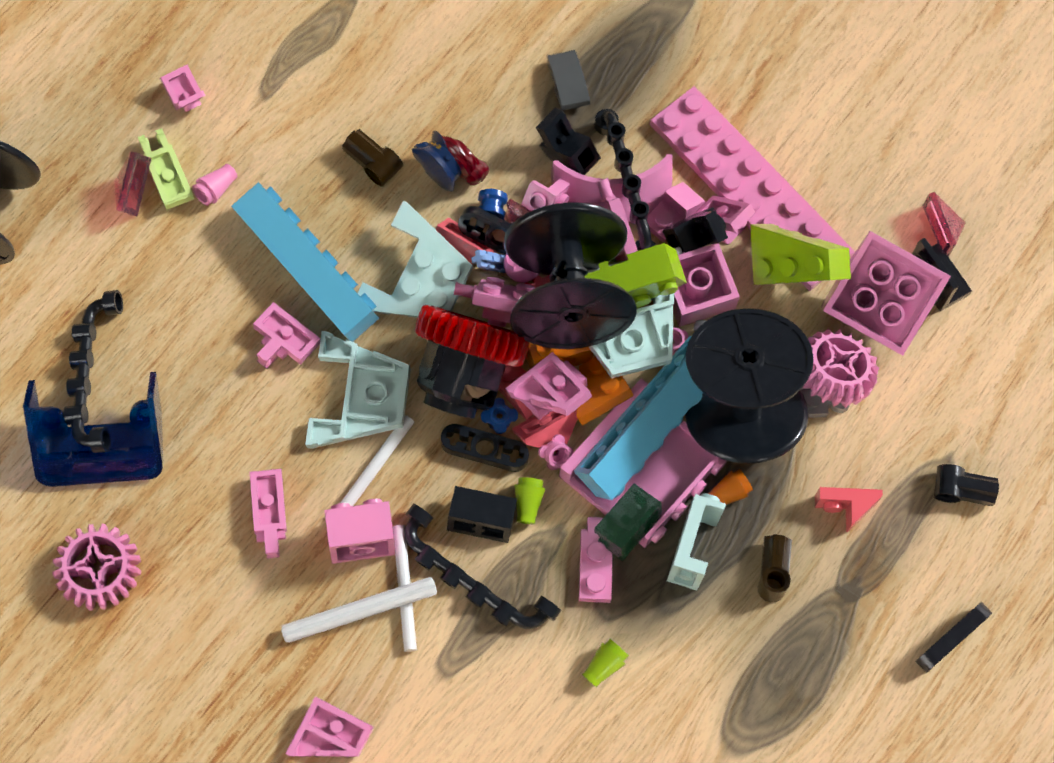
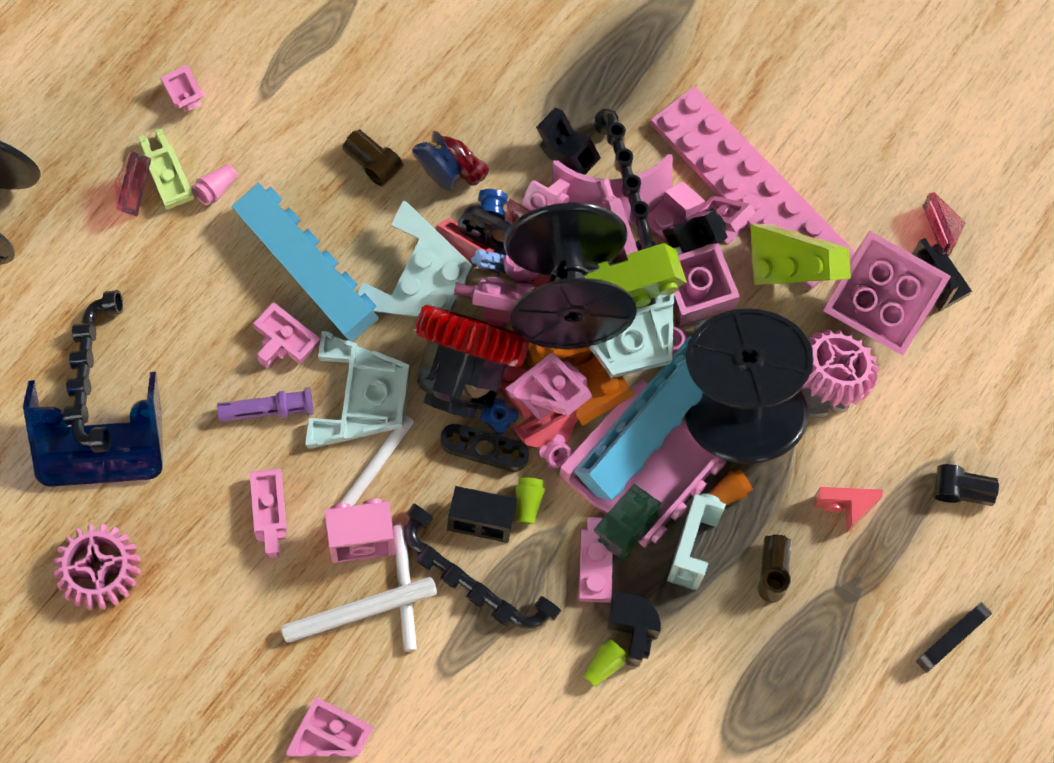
(281, 404): none -> medium lavender pin
(568, 80): dark grey slope -> none
(638, 617): none -> black brick

